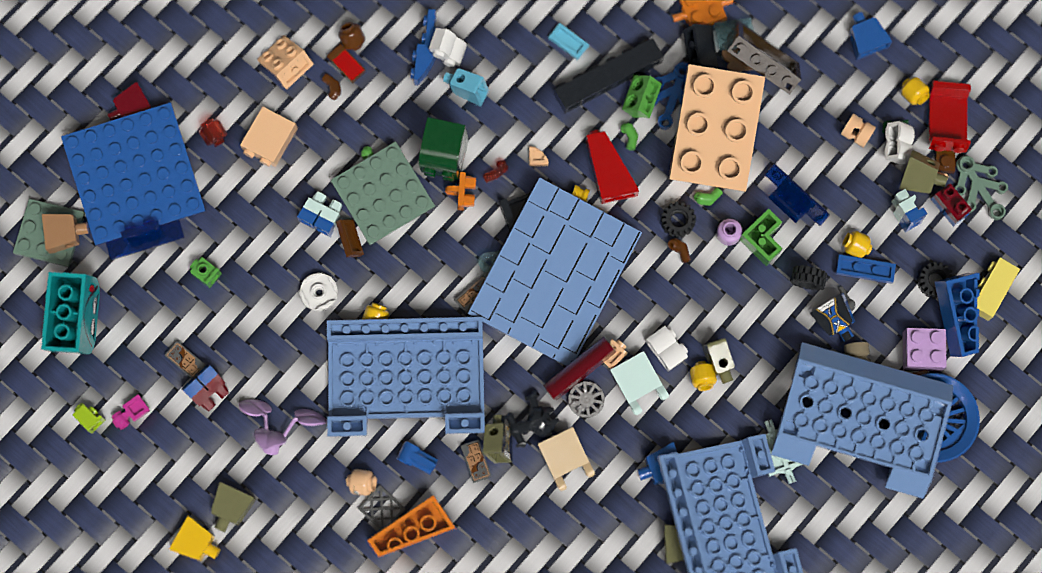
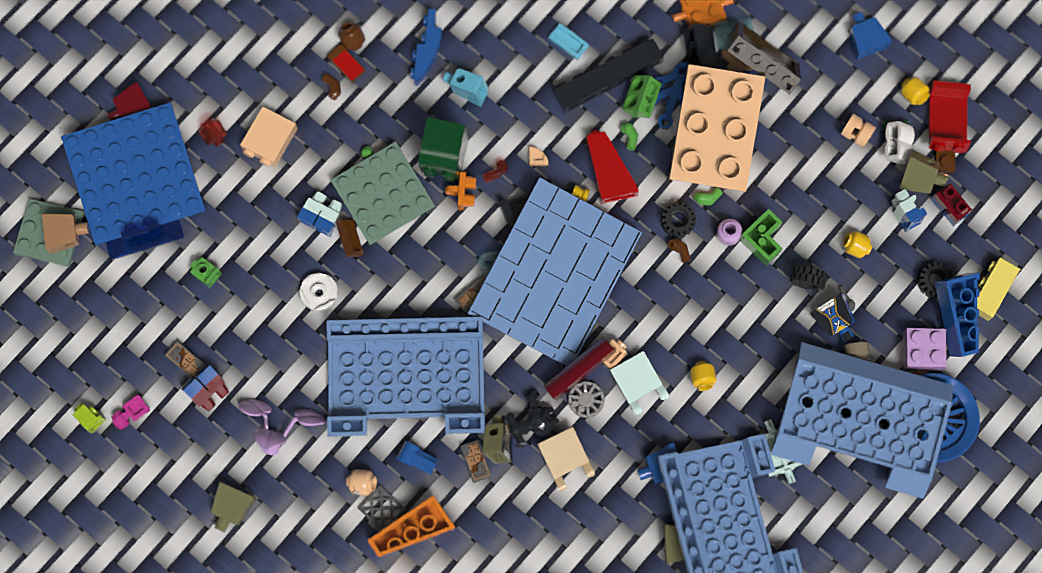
(70, 313): teal brick -> none
(194, 541): yellow torso -> none
(285, 61): light nougat bracket -> none
(375, 311): yellow head -> none
(447, 47): white brick -> none
(666, 348): white brick -> none
(714, 352): torso -> none
(793, 198): clear blue bracket -> none
(865, 269): blue plate -> none
(979, 184): sand green plant -> none

